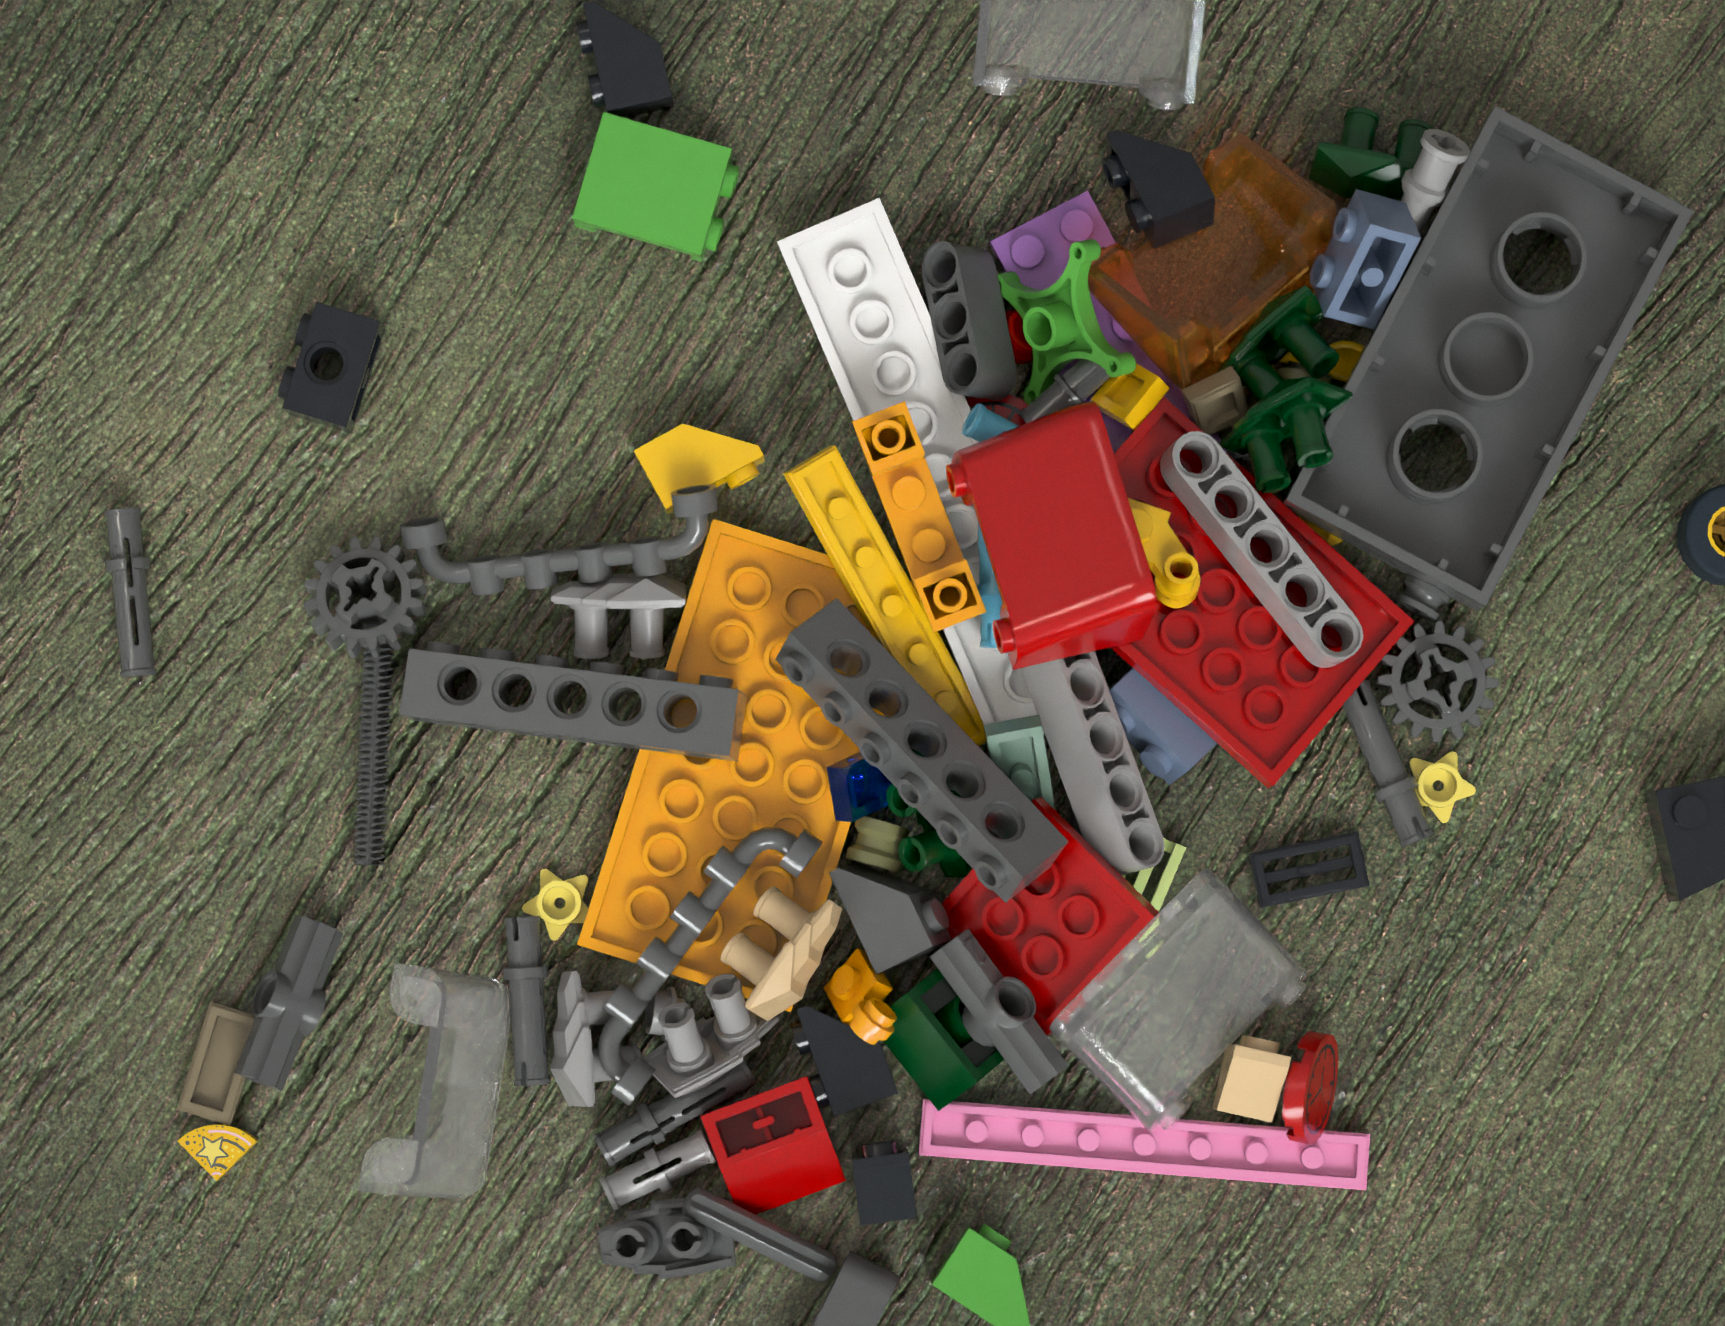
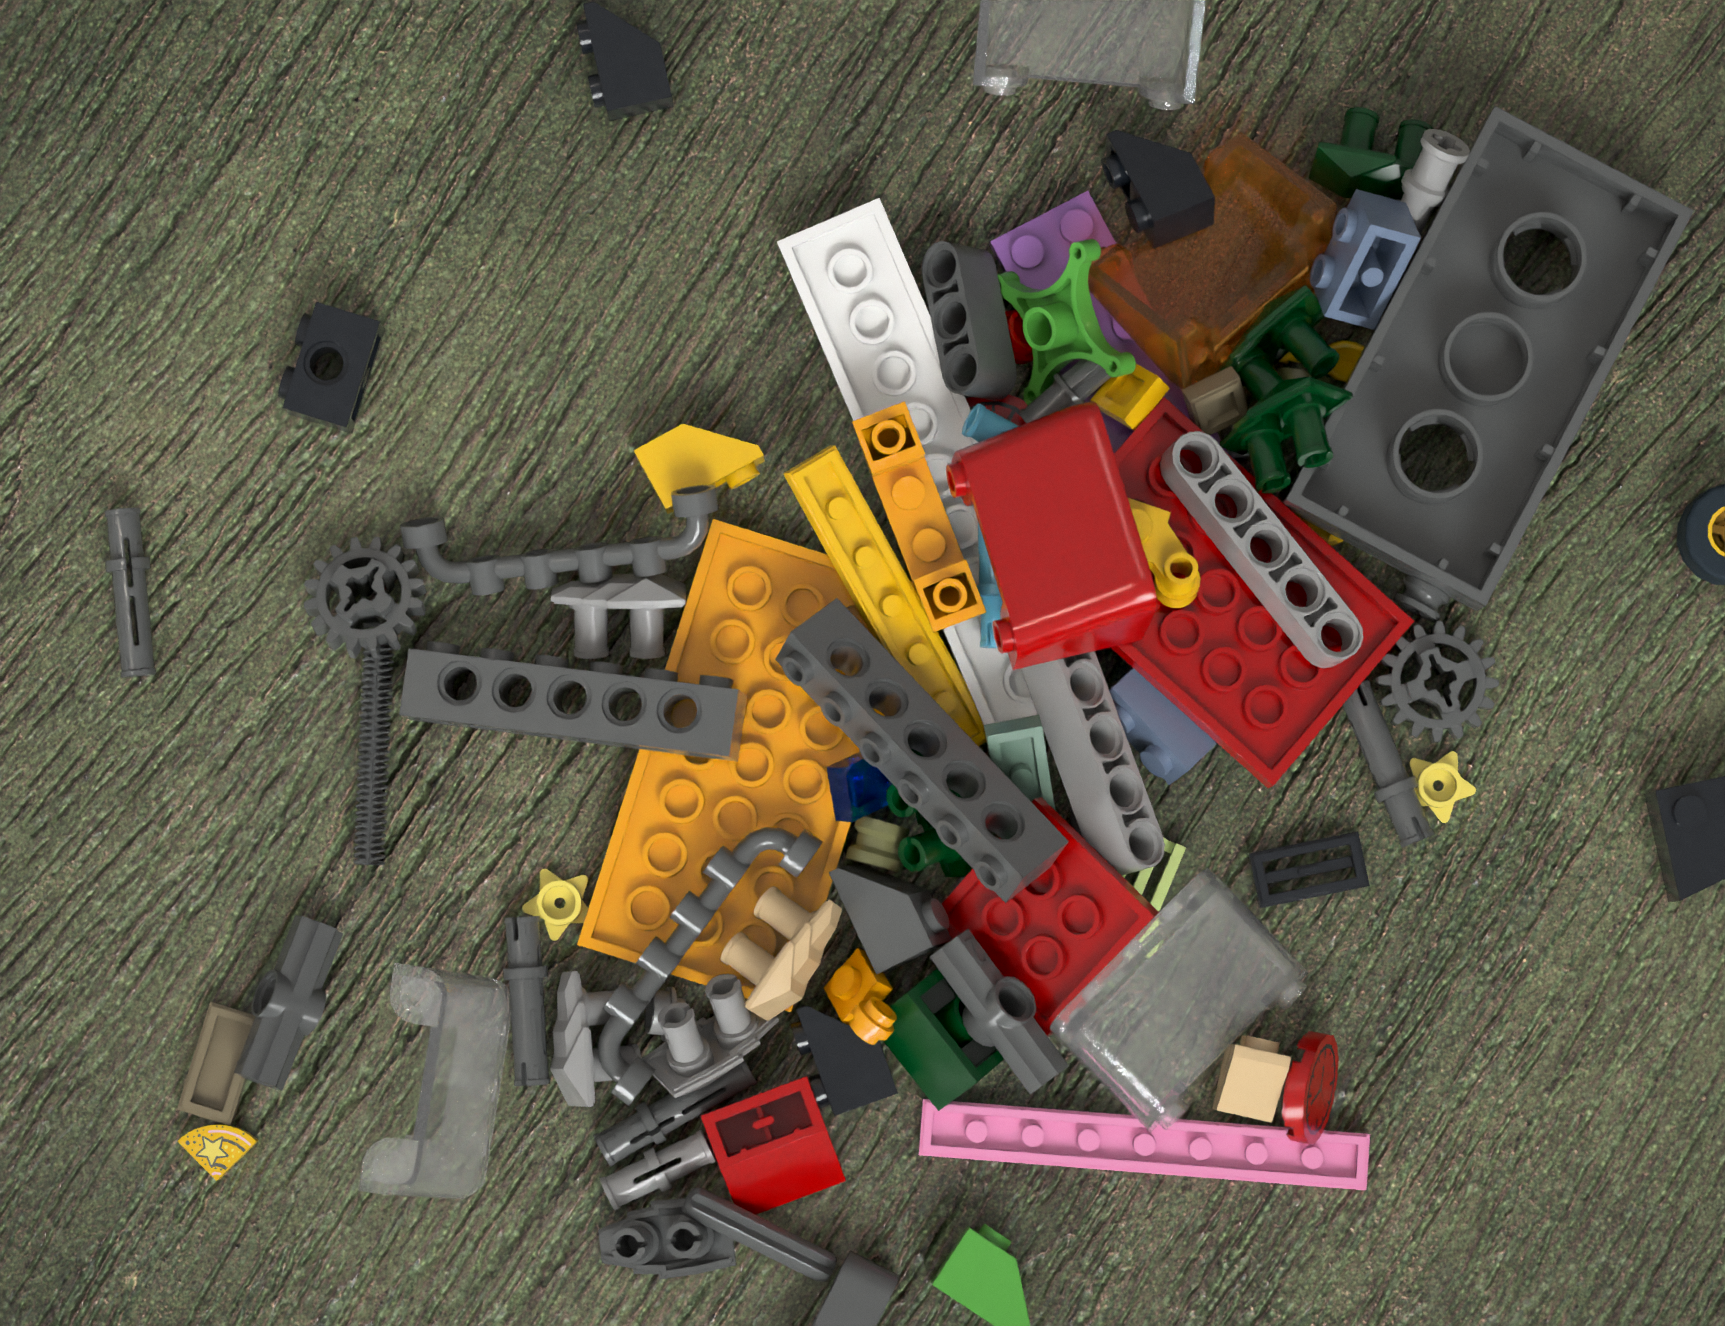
(655, 186): bright green panel -> none
(883, 1183): black slope -> none

